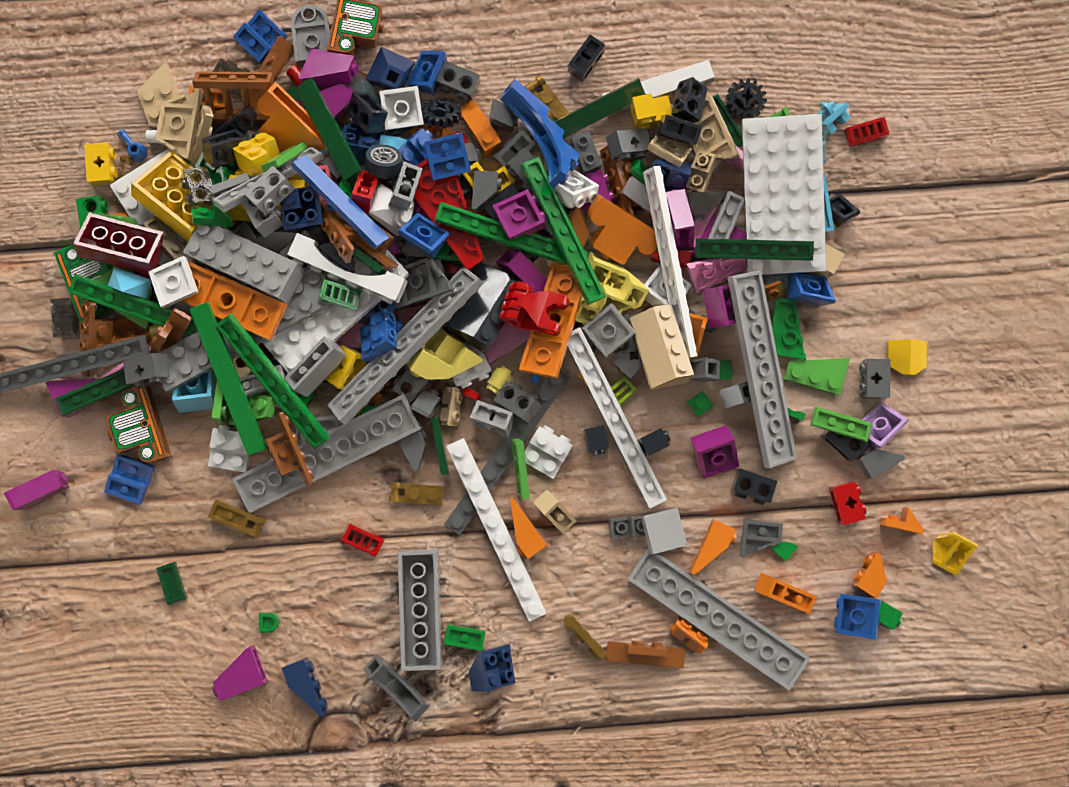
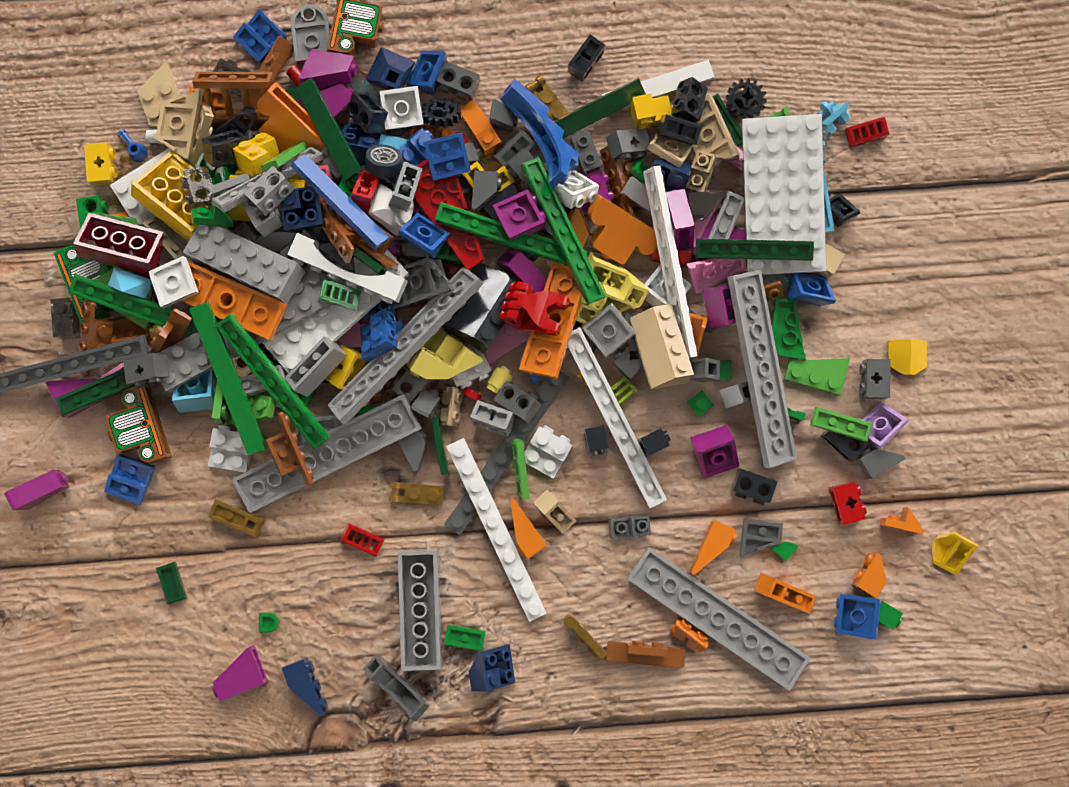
(664, 531): light grey tile -> none

